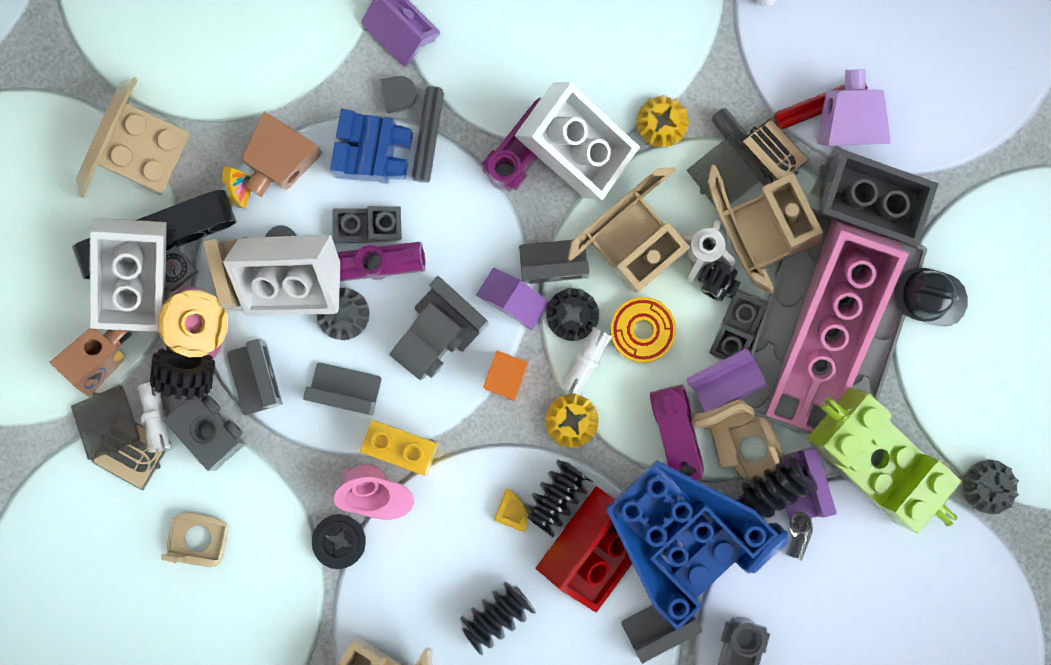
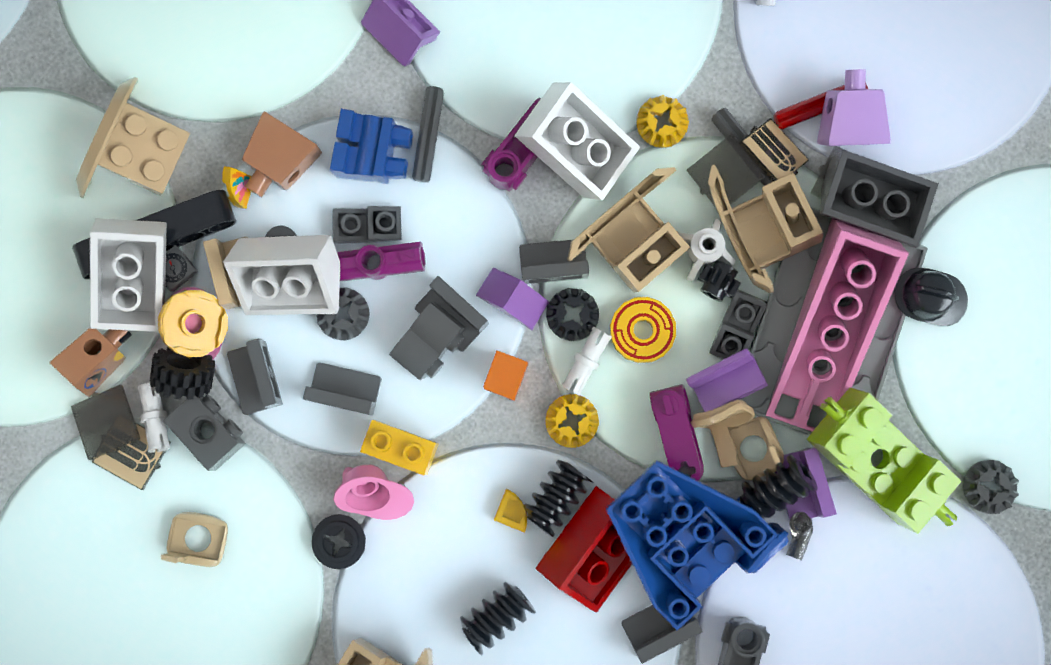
(398, 93): dark grey tile -> none

